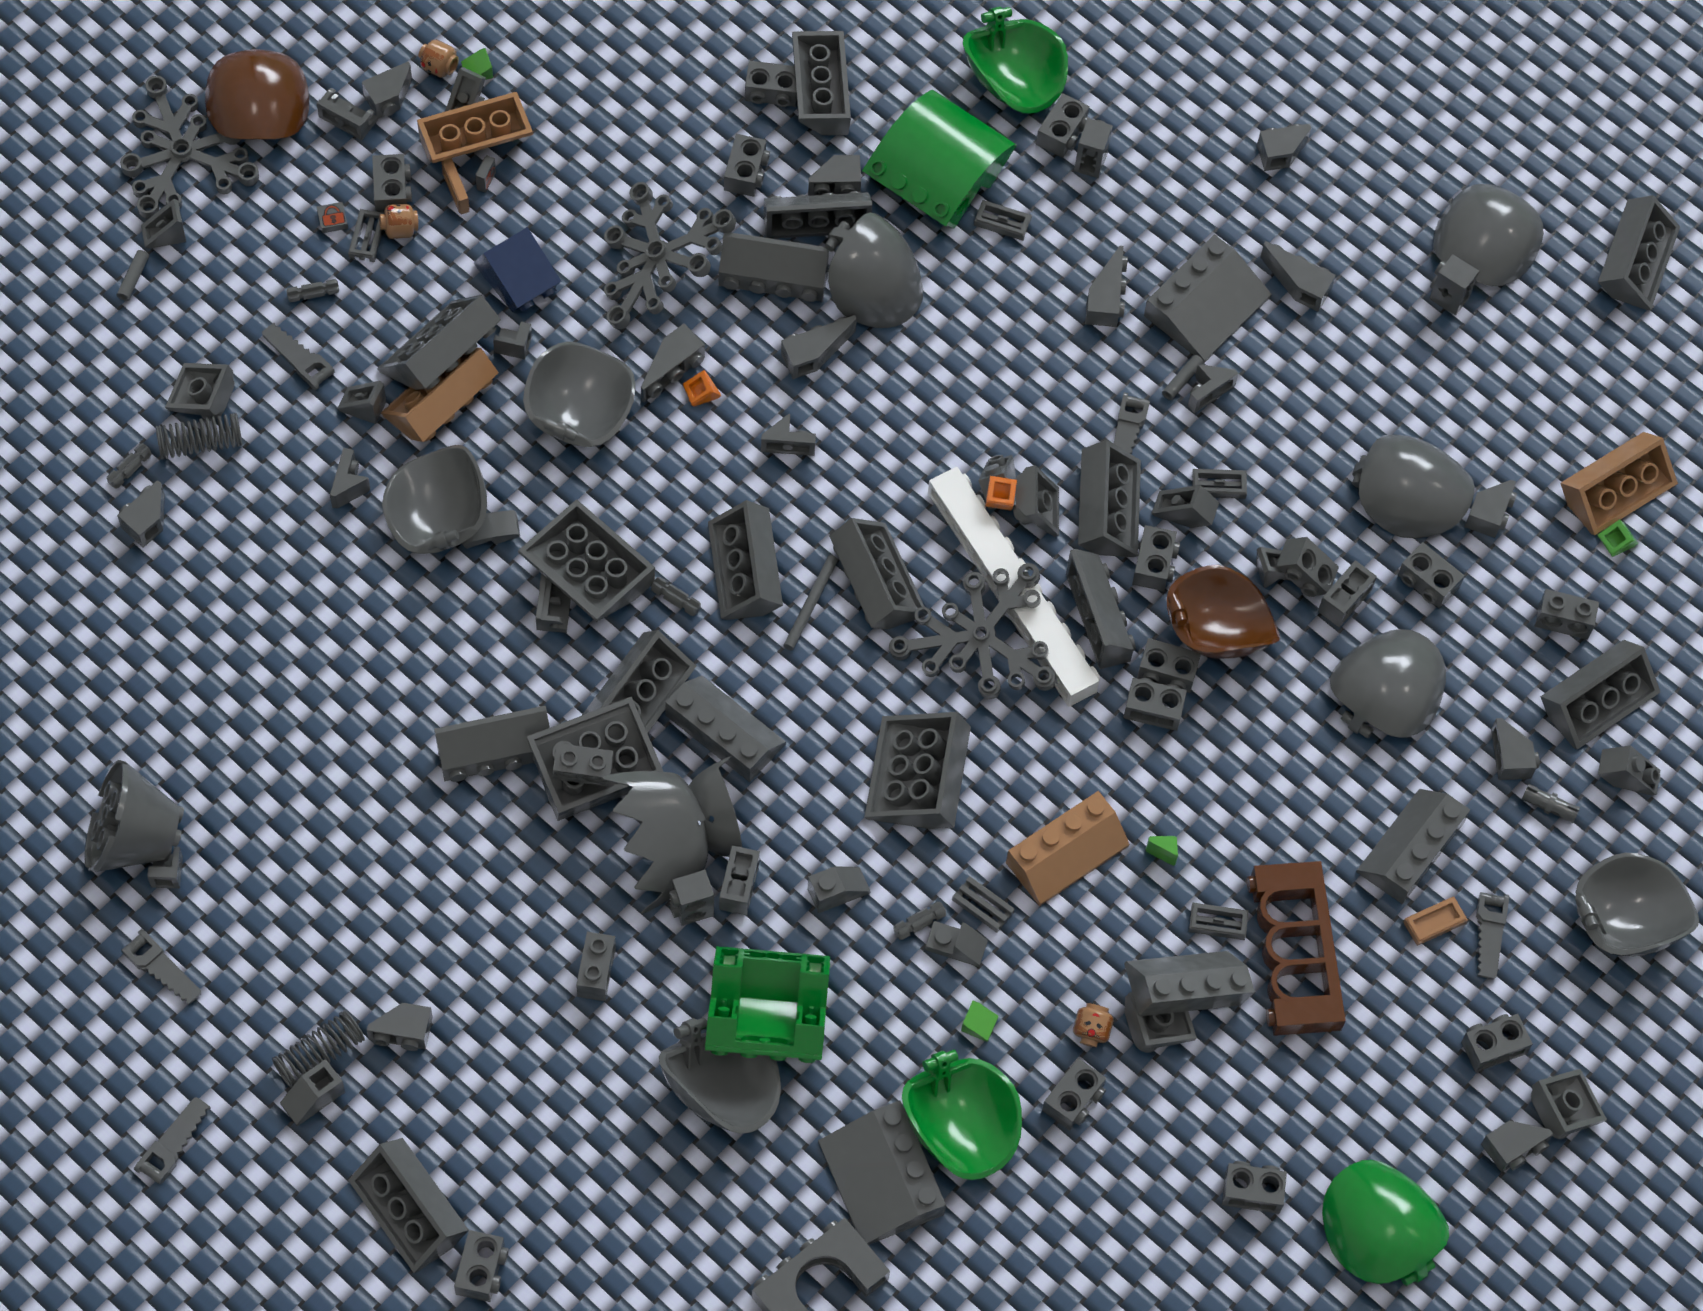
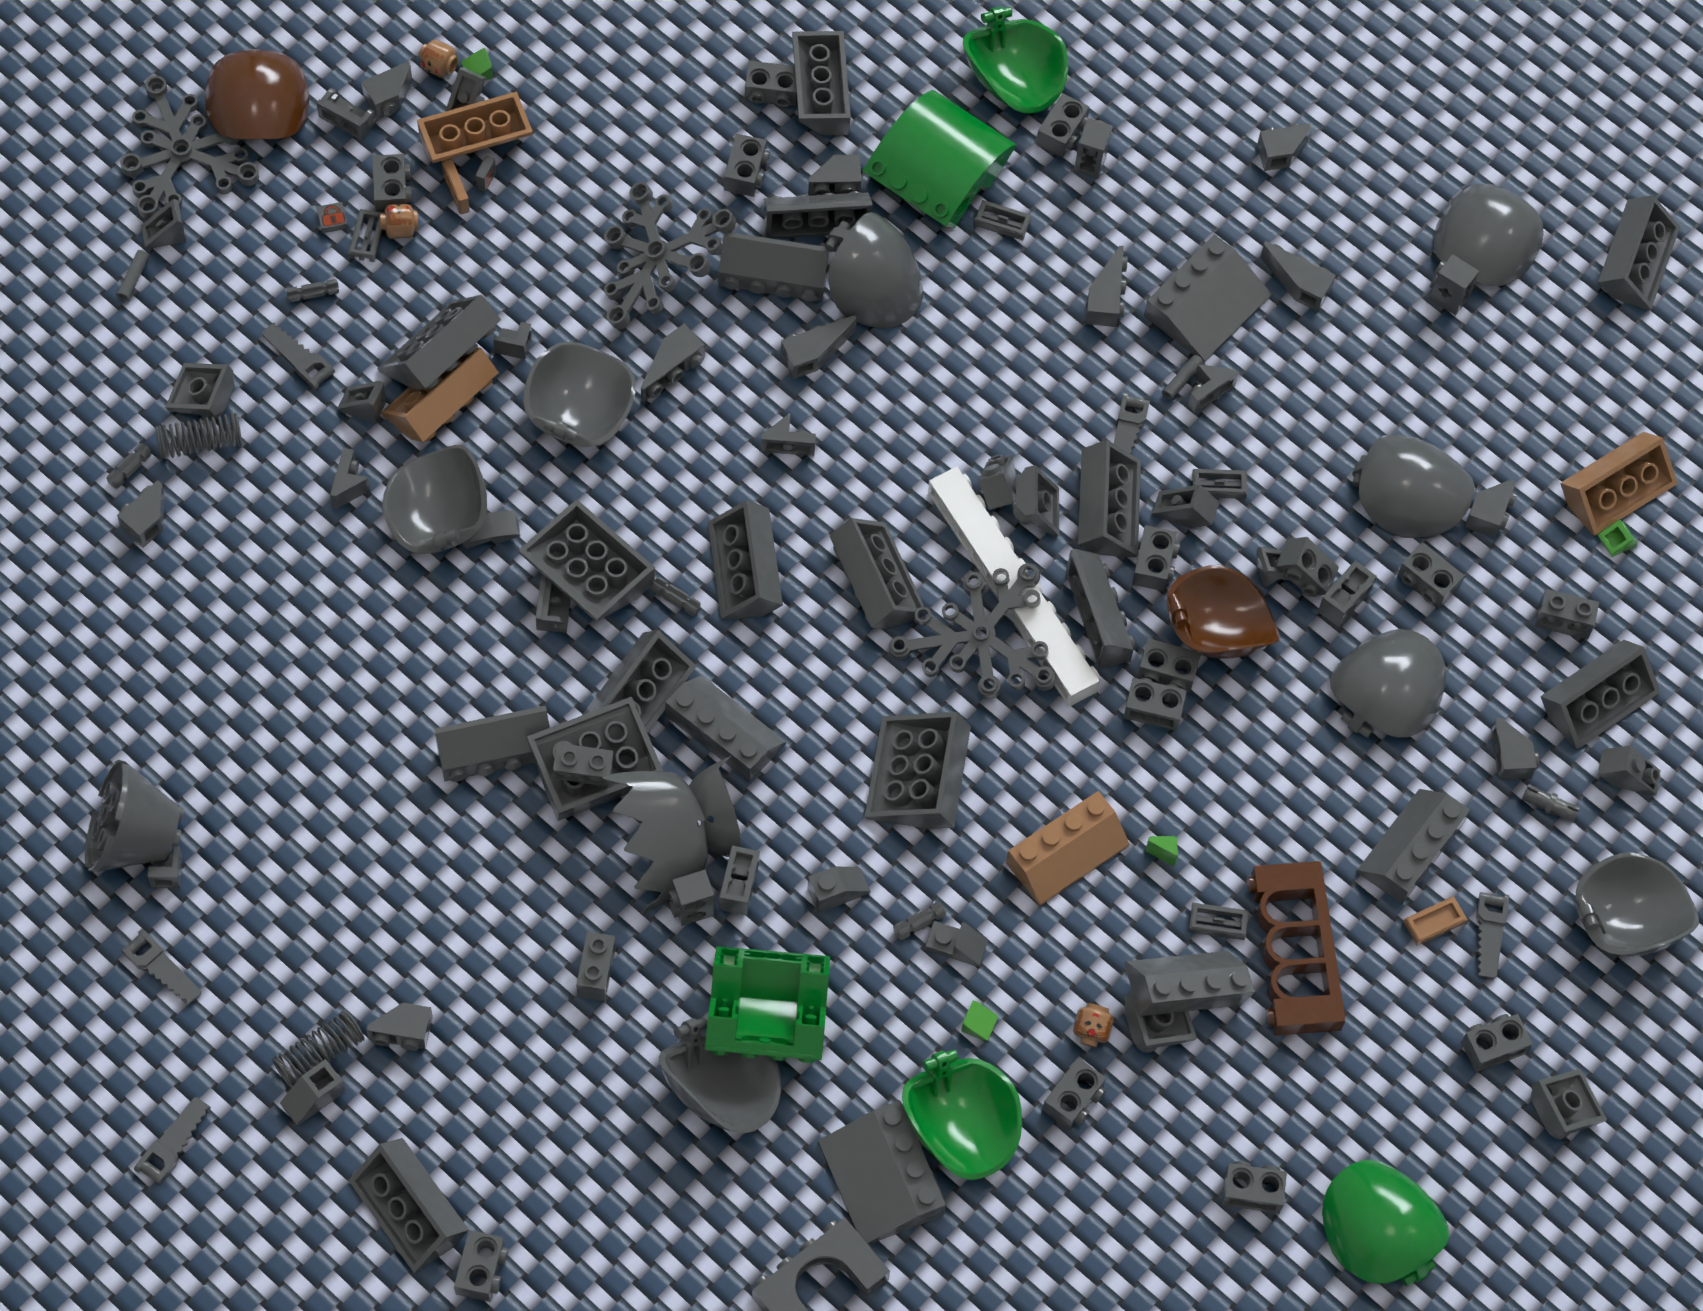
(518, 271): dark blue slope -> none
(701, 389): orange slope -> none
(811, 602): dark grey bar -> none
(990, 896): dark grey tile -> none
(1001, 493): orange slope -> none
(1513, 1142): dark grey slope -> none

